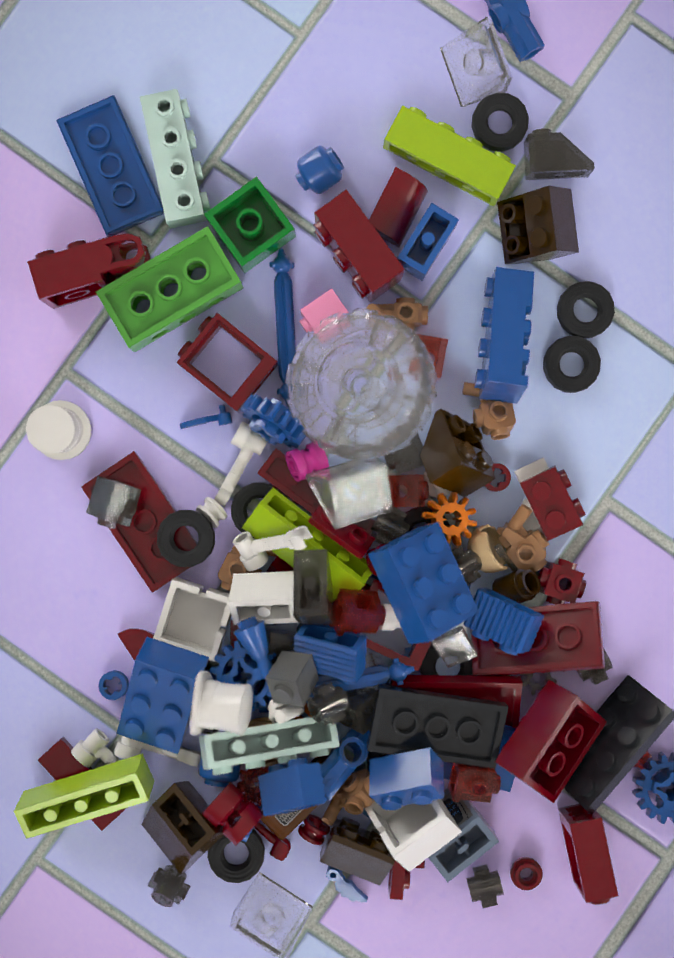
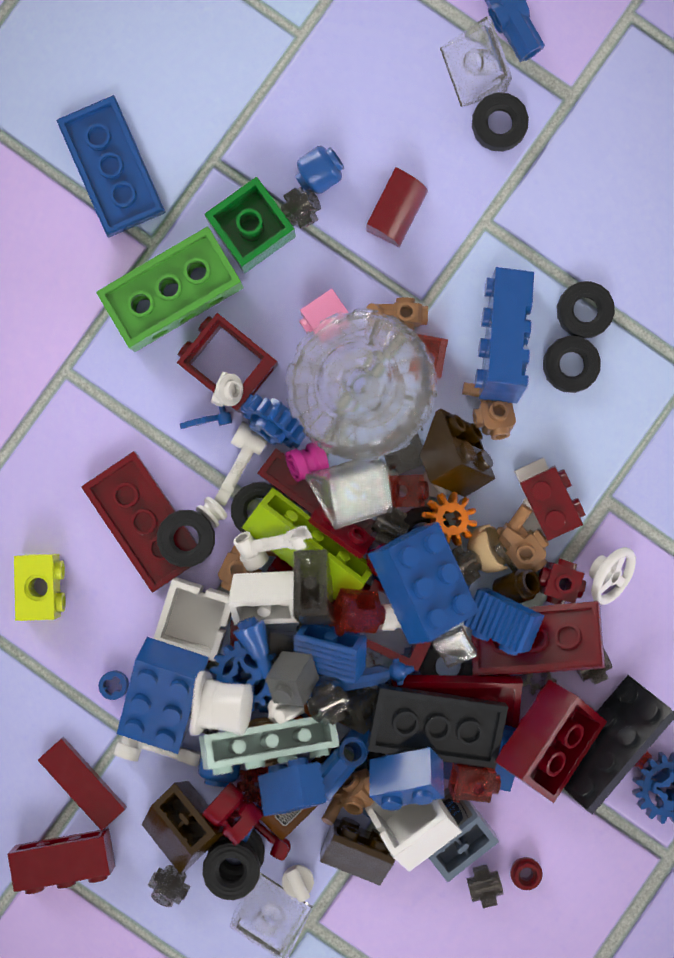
(30, 604): none -> neon yellow brick
(59, 430): white piece -> none
(61, 861): none -> dark red brick
(83, 268): dark red brick -> none
(84, 796): lime brick -> none
(93, 748): white brick -> none
(113, 502): clear smoke brick -> none
(134, 639): dark red tile -> none
(173, 158): light aqua brick -> none
(228, 390): none -> white plate
(231, 889): none -> black tyre
(284, 317): blue wheel -> none
(298, 882): none -> white plate
(301, 207): none -> clear smoke gear
(313, 830): dark red bush -> none
(345, 886): piece -> none
(357, 247): dark red brick -> none
(399, 880): dark red bracket -> none
(427, 241): blue brick -> none
(448, 155): lime brick -> none
(500, 485): dark red bush -> none
(538, 225): dark brown slope -> none
(554, 157): clear smoke slope -> none
(588, 854): dark red window -> none
(607, 572): none -> white piece

